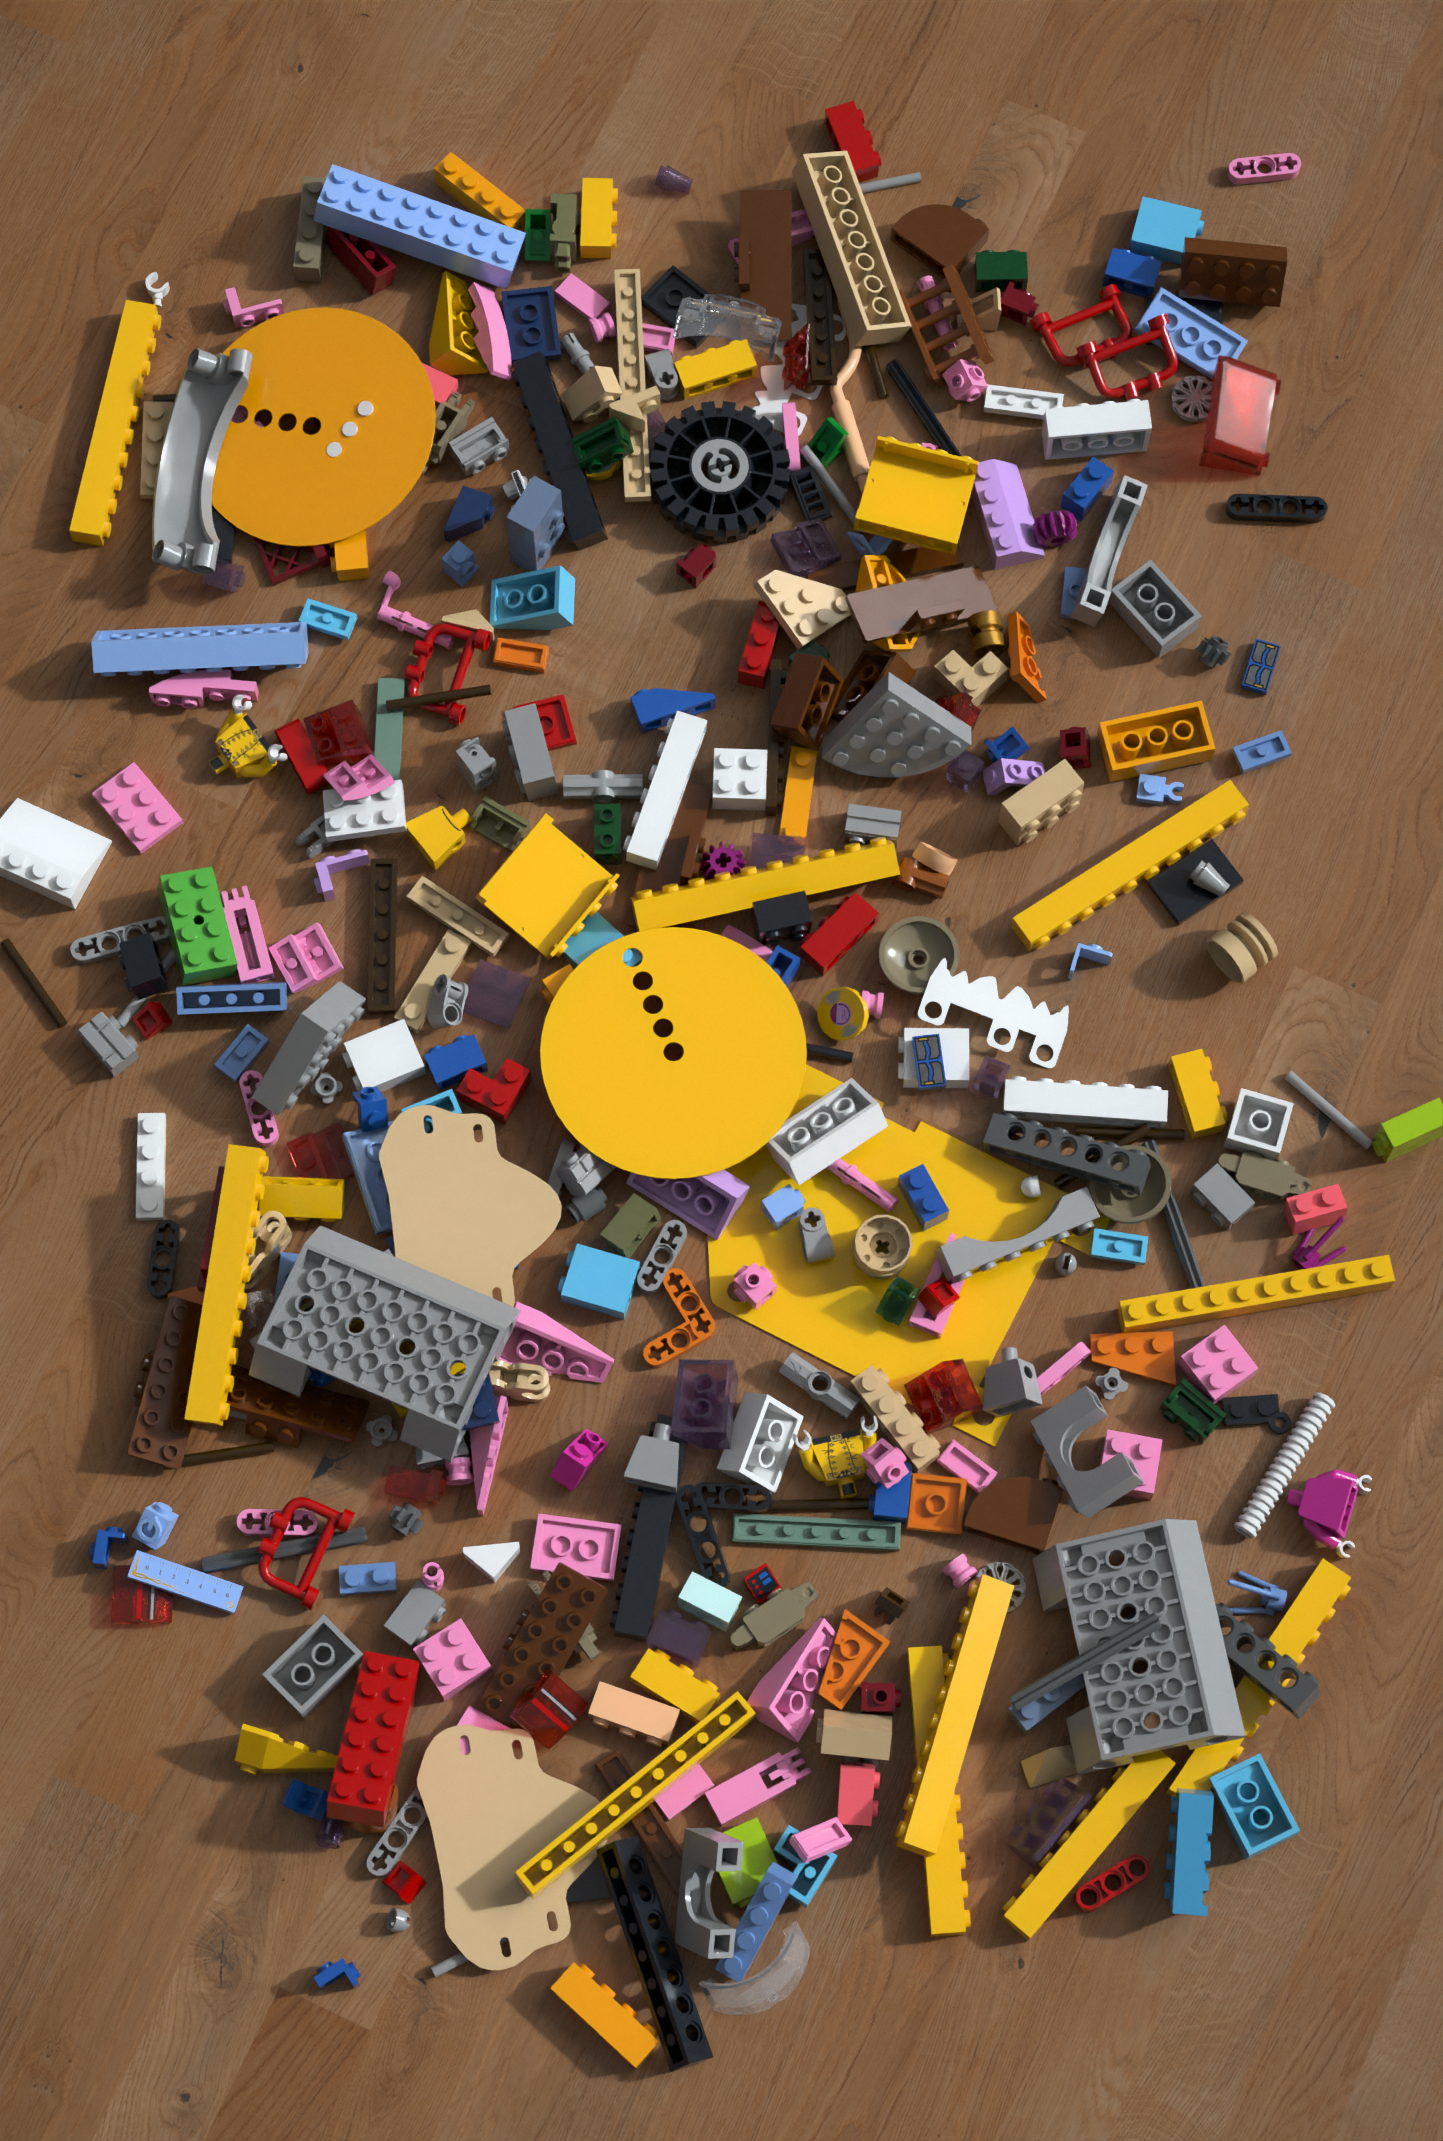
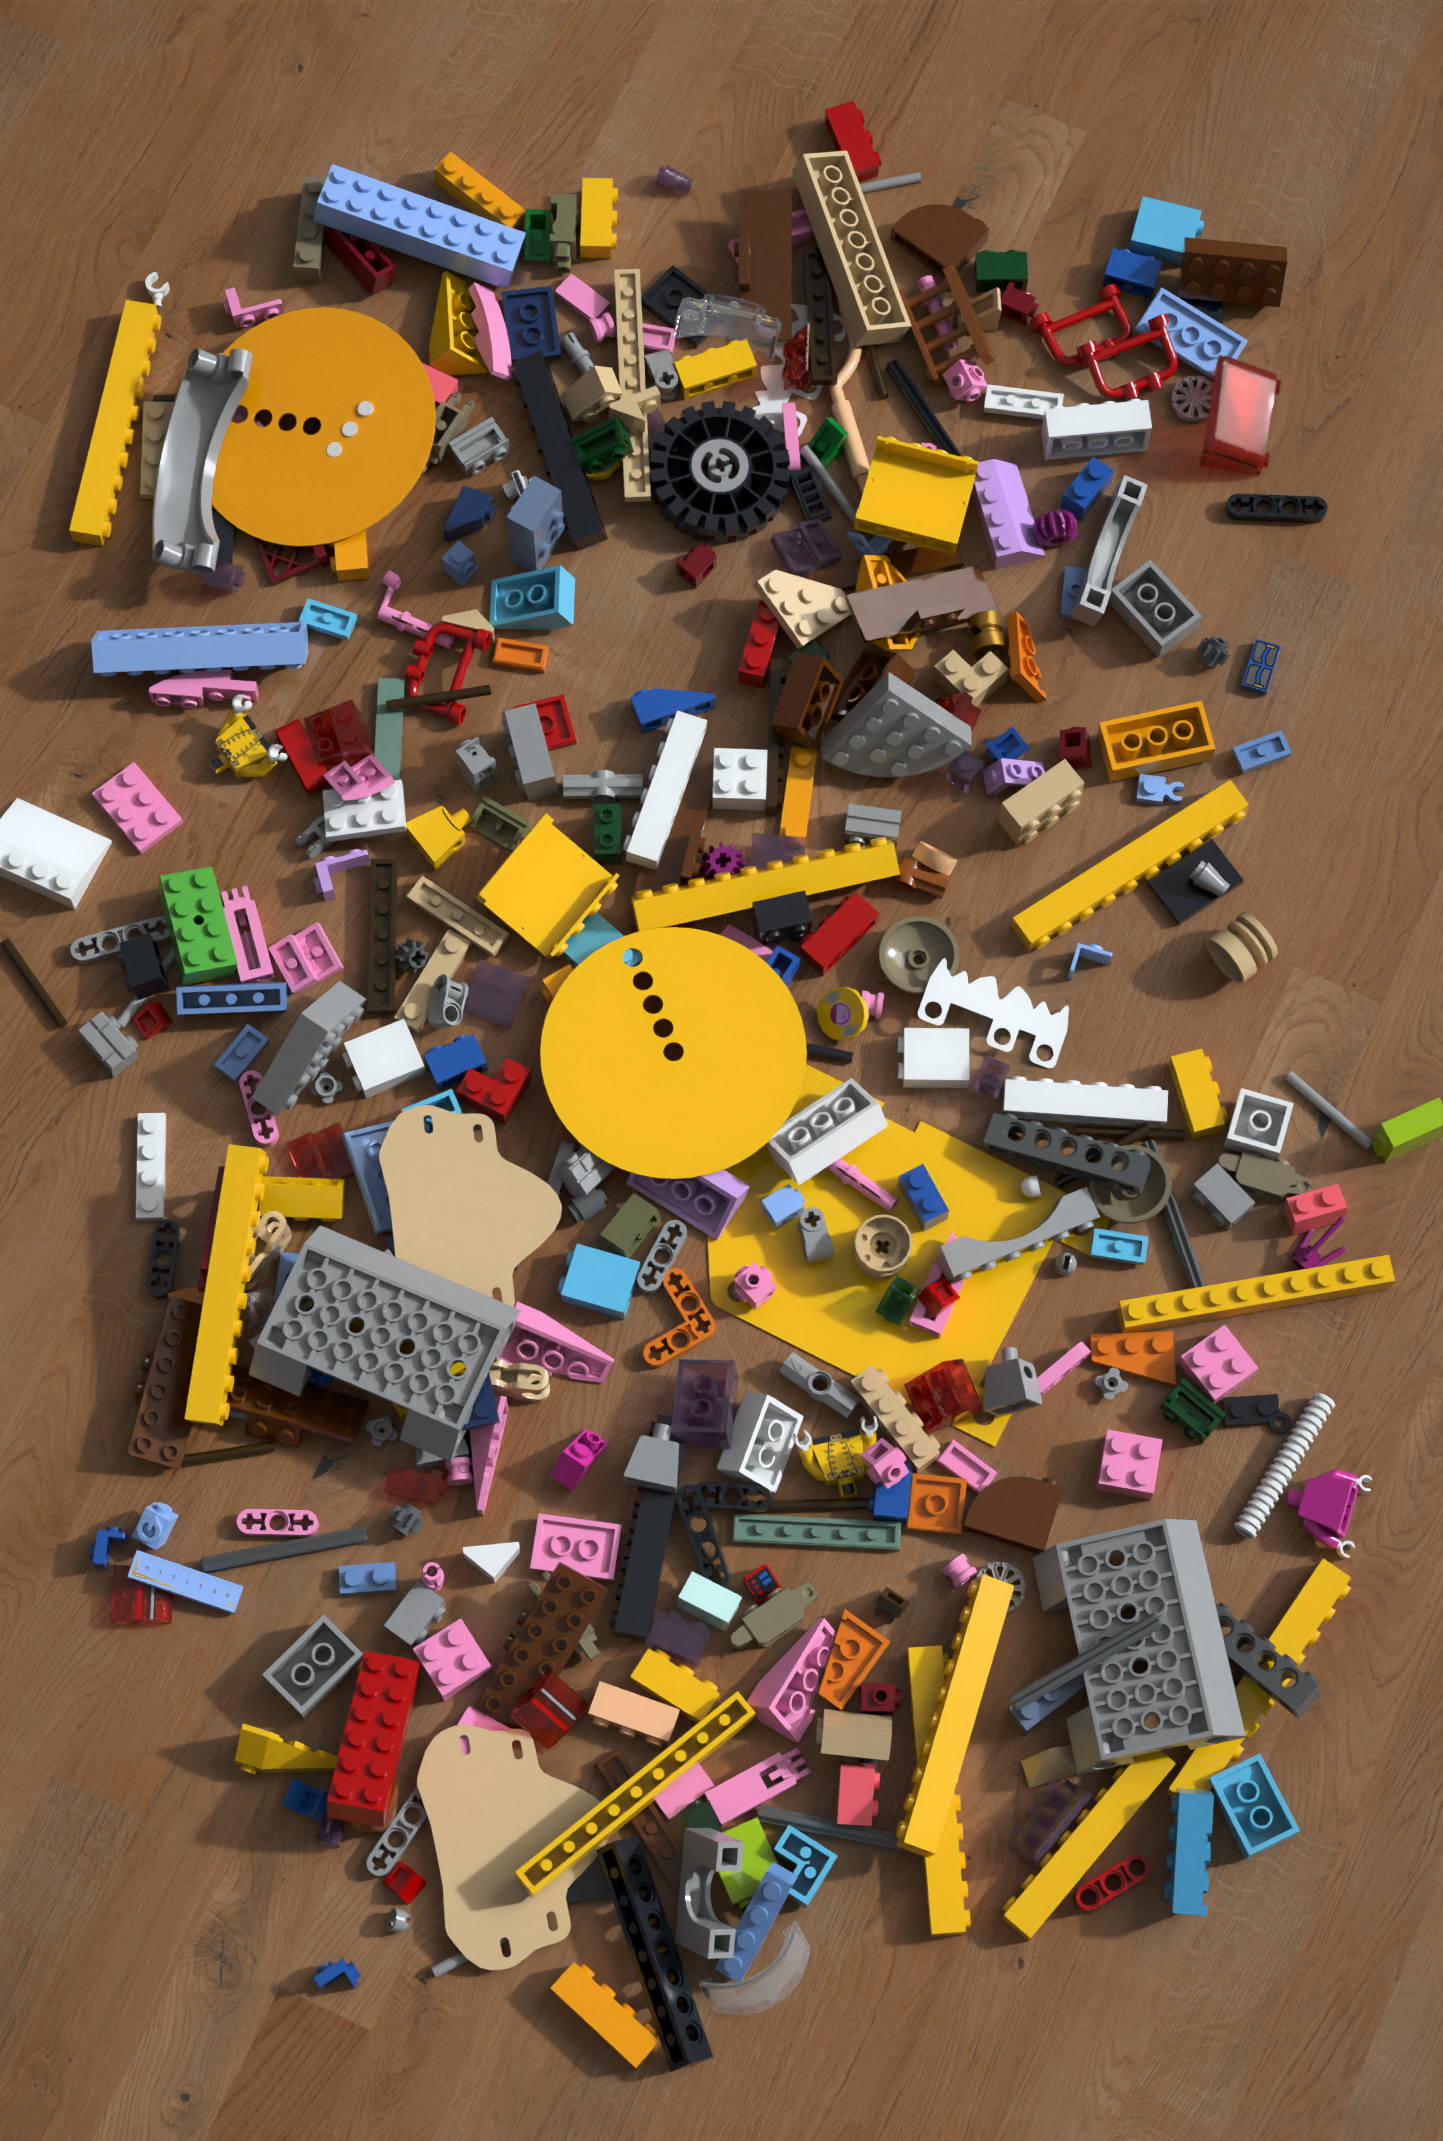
(279, 1523): red bar -> none
(371, 1109): blue bracket -> none
(411, 955): none -> dark grey gear
(701, 1816): none -> clear green brick
(820, 1840): bright pink tile -> none
(828, 1827): none -> dark grey axle
(929, 1062): tile -> none
(1058, 1431): light grey arch -> none
(1258, 177): bright pink beam -> none
(1271, 1596): medium blue plant -> none

